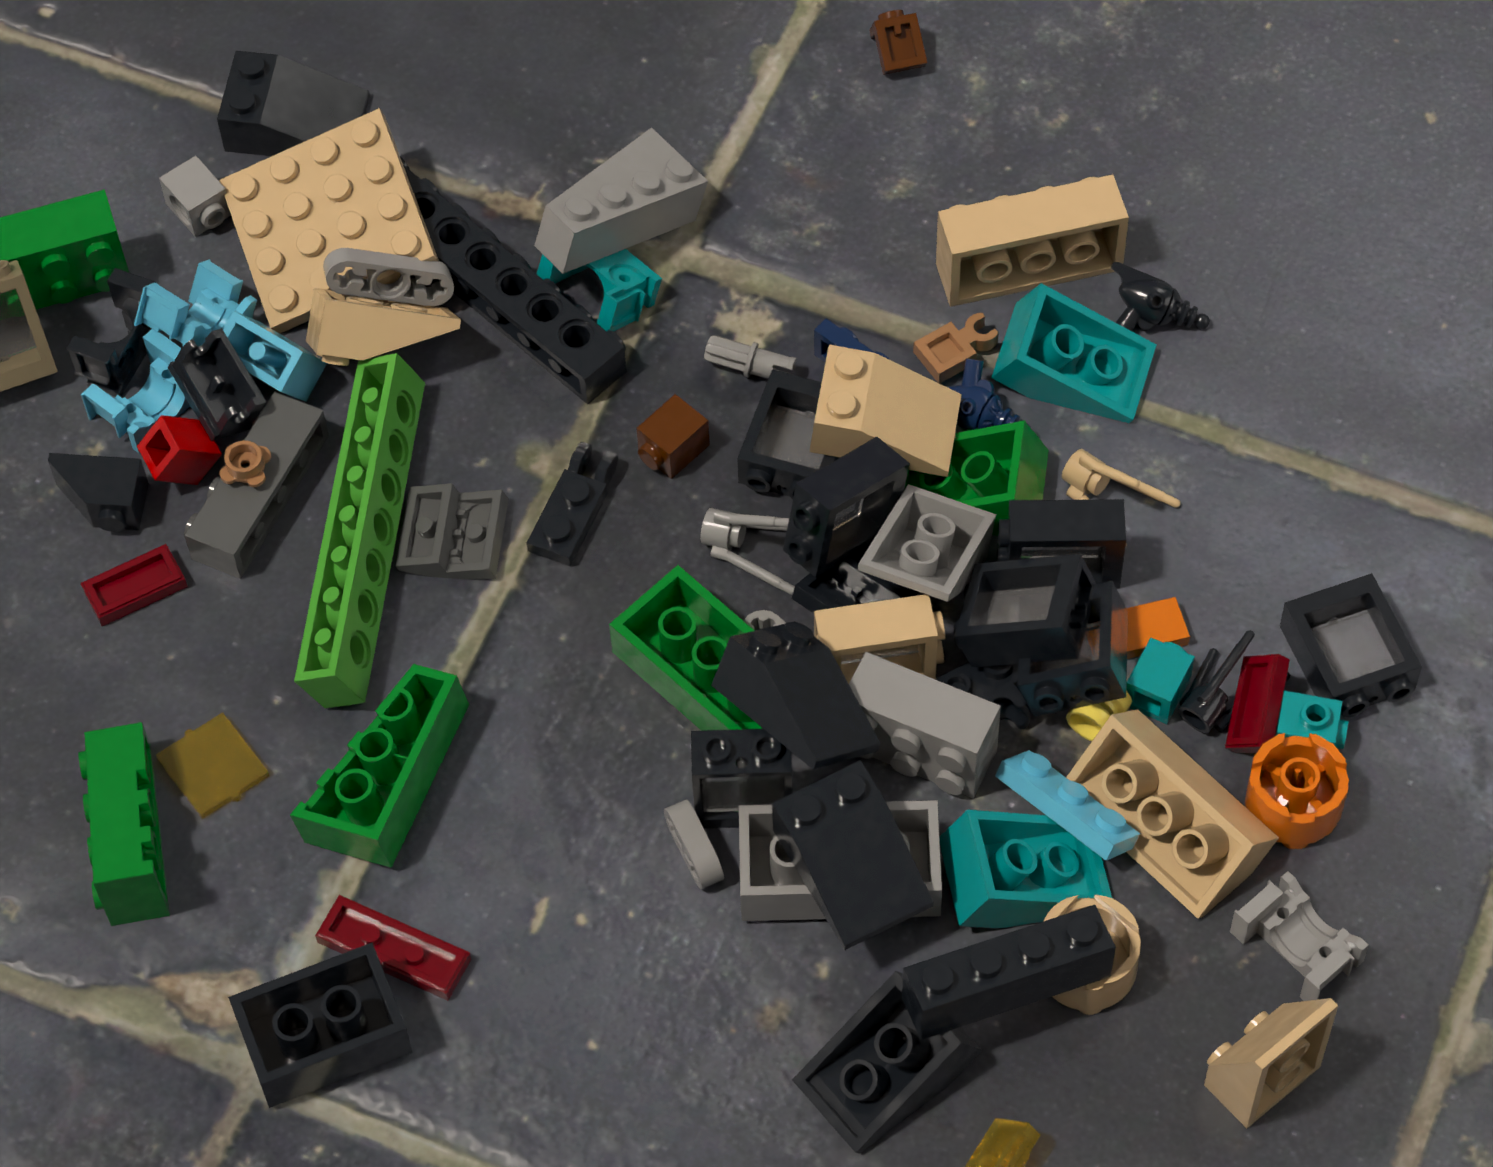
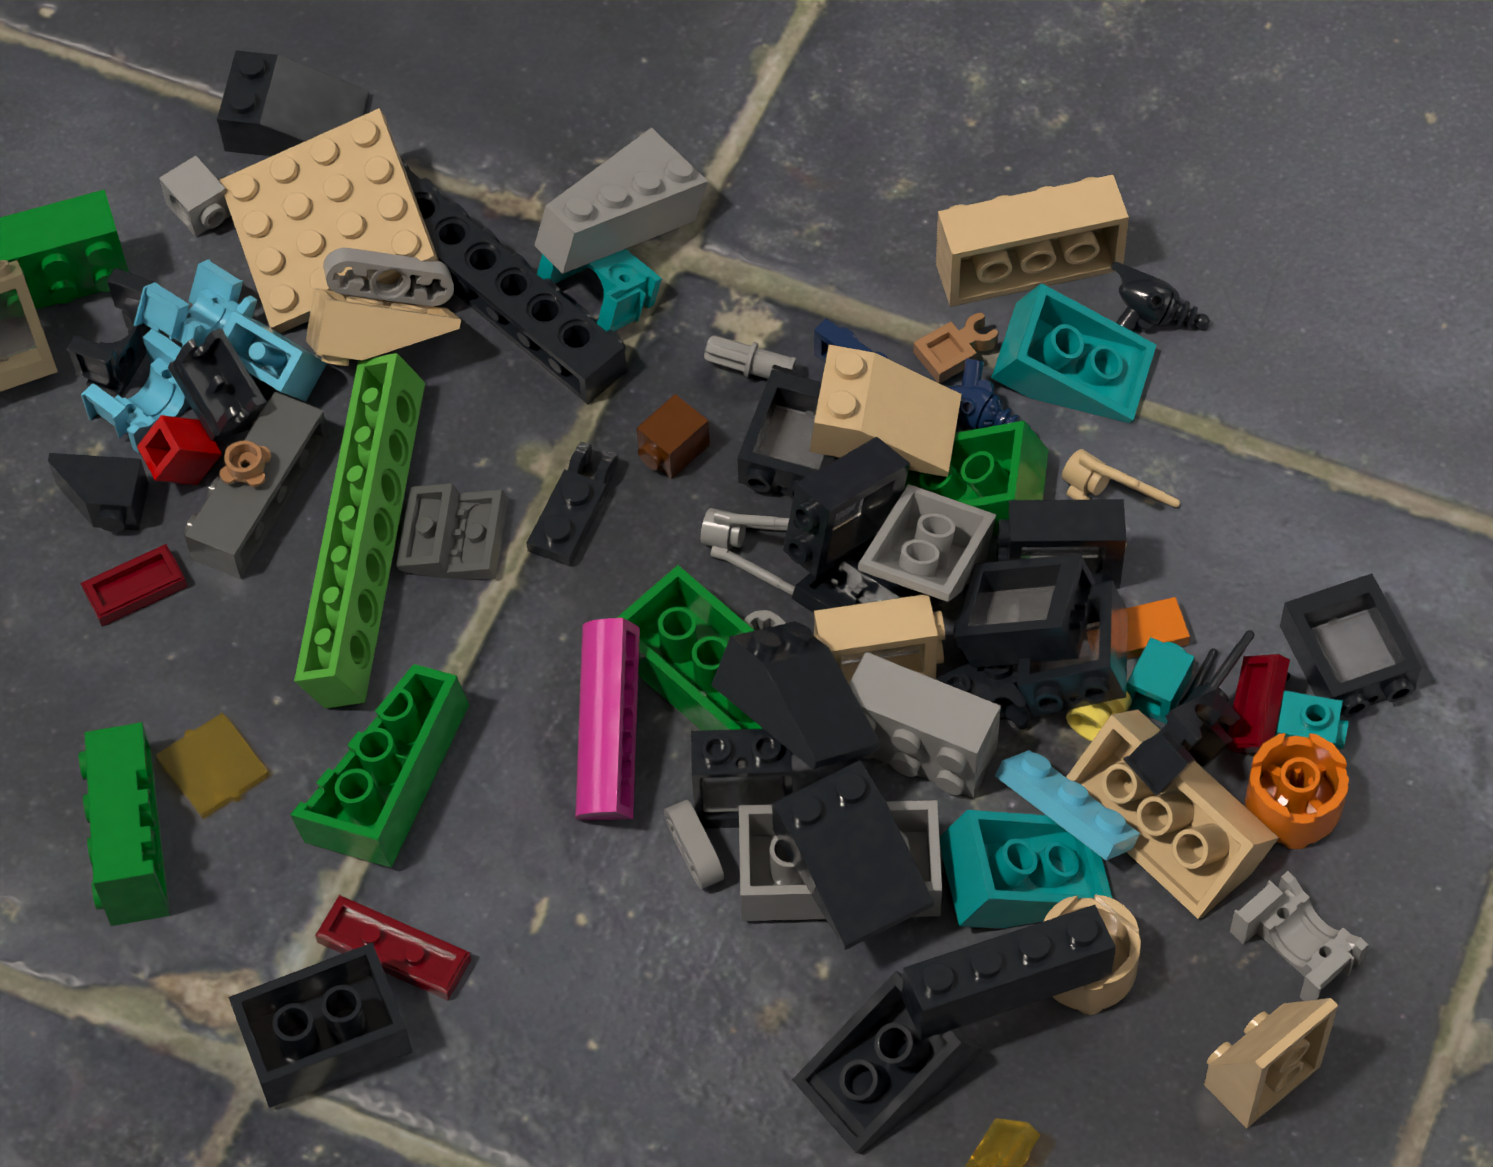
(607, 720): none -> dark pink brick
(898, 41): reddish brown bracket -> none
(1186, 738): none -> black piece

